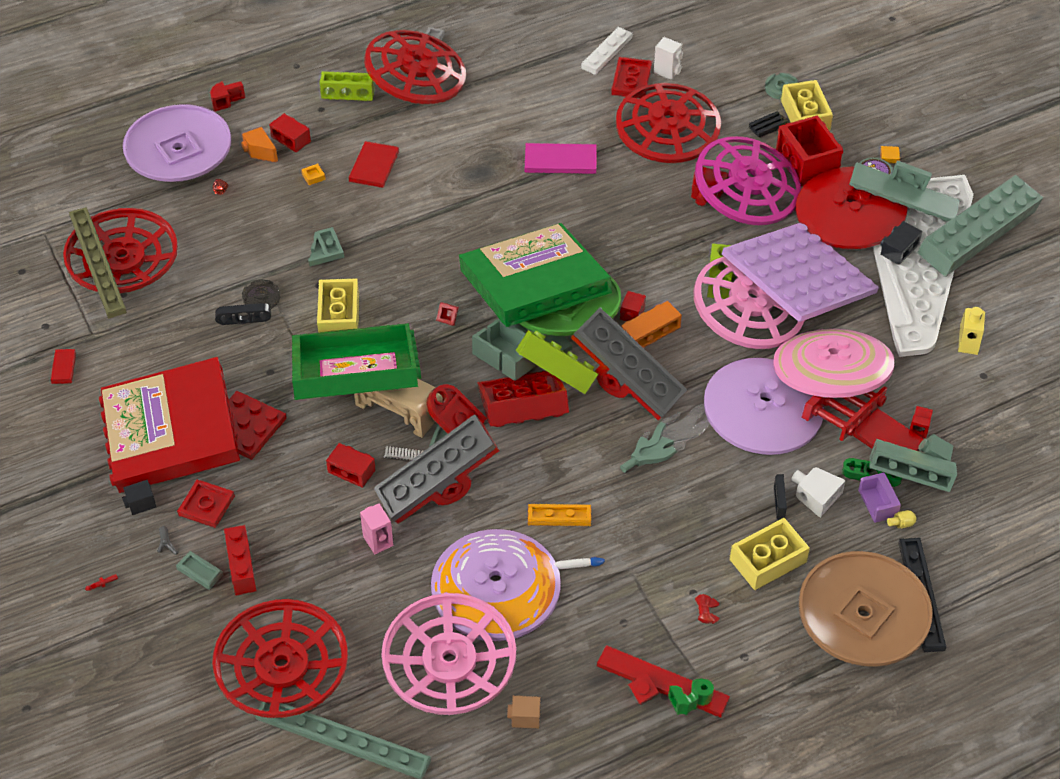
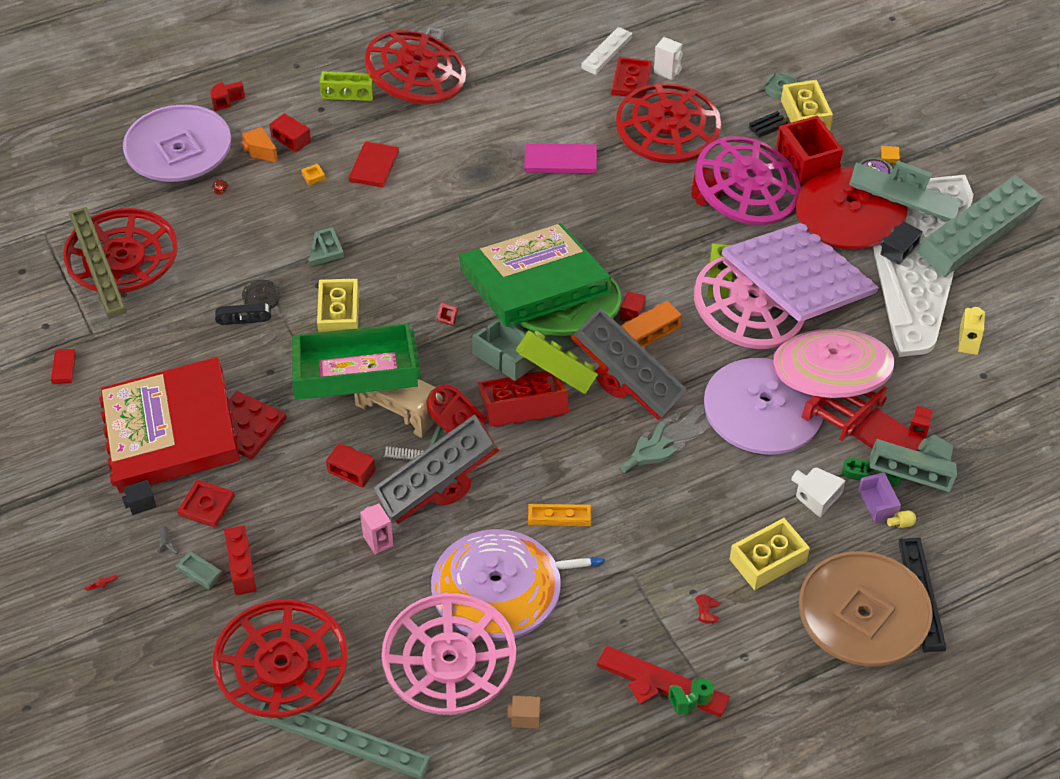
(780, 496): black tile -> none

